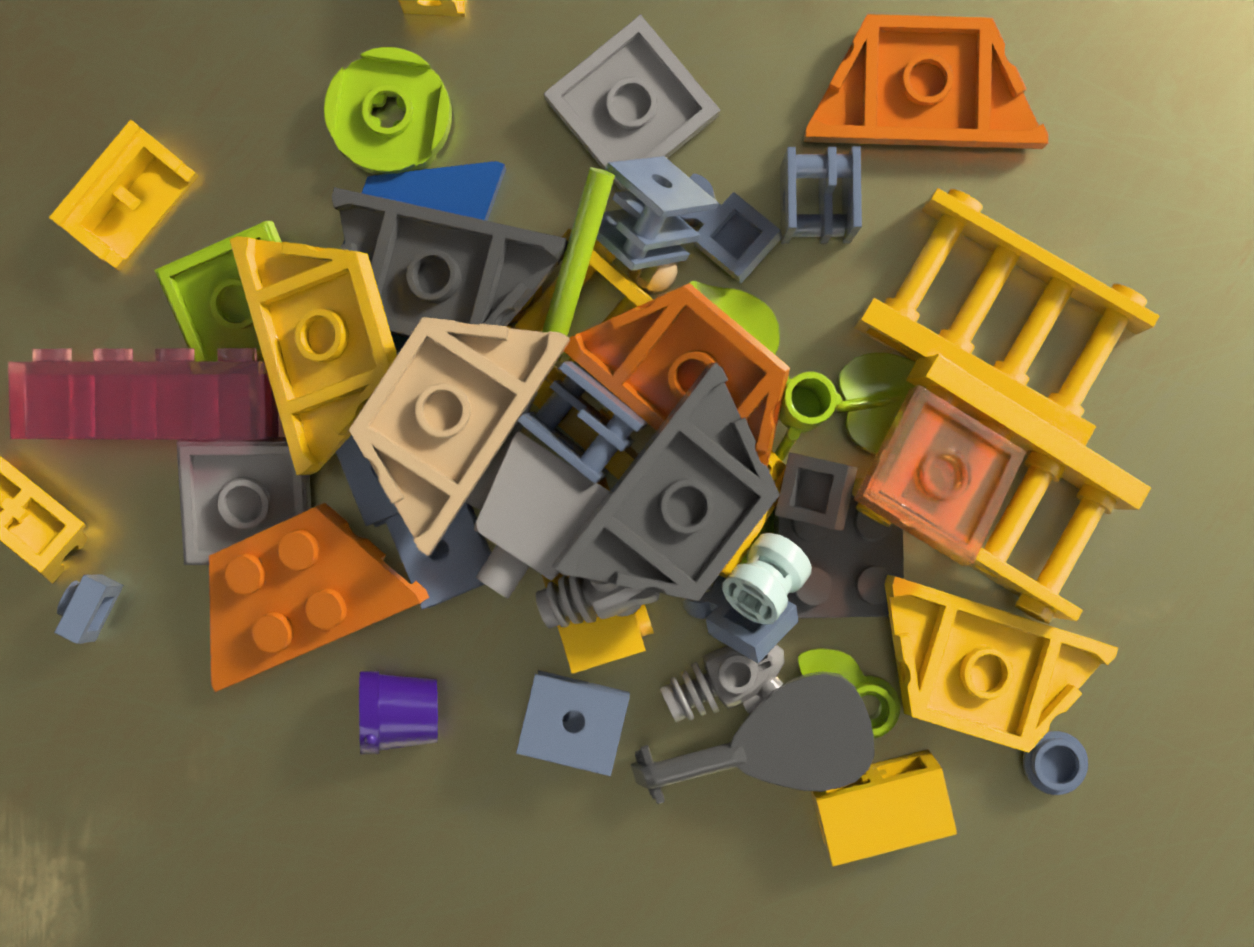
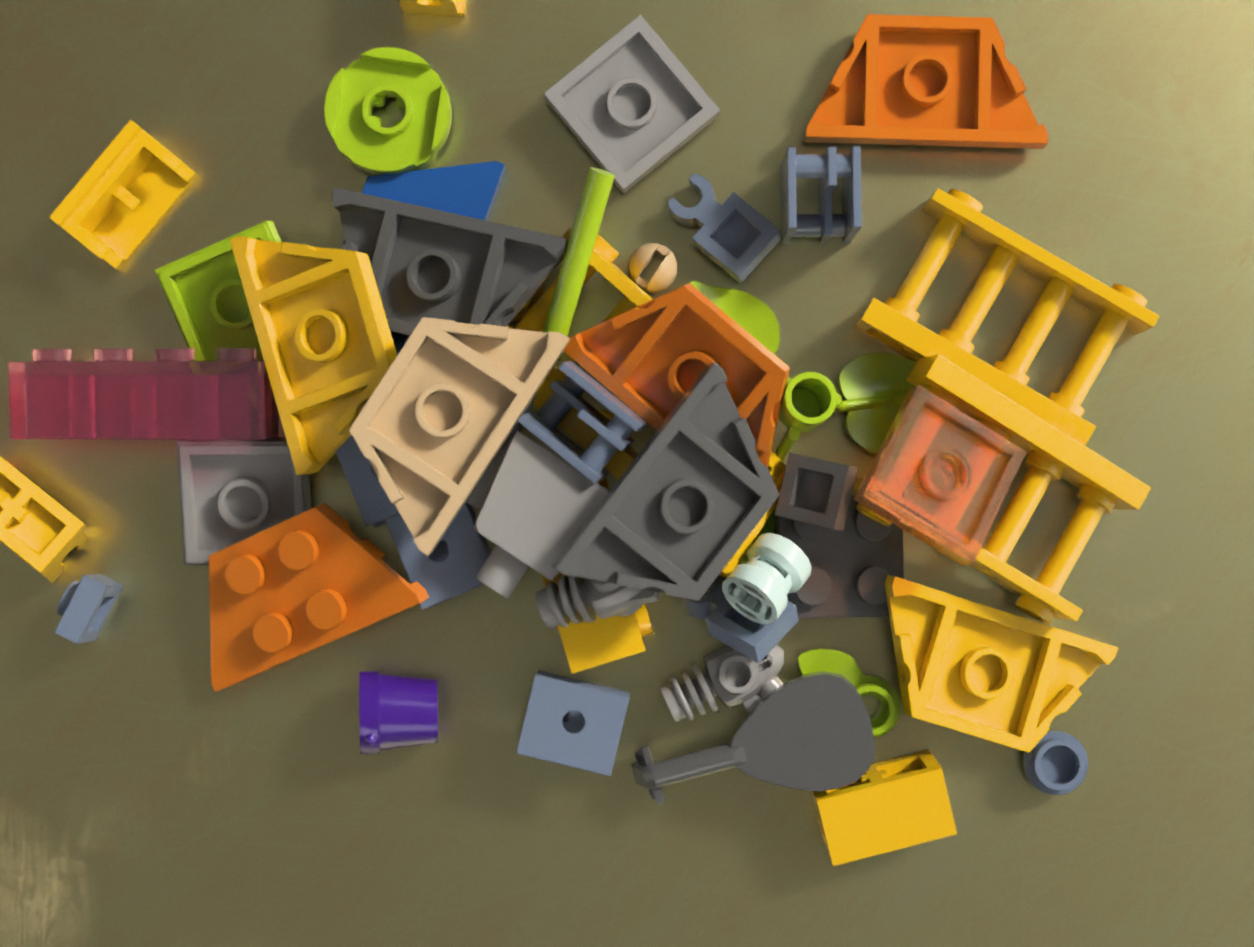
(649, 225): sand blue piece -> none

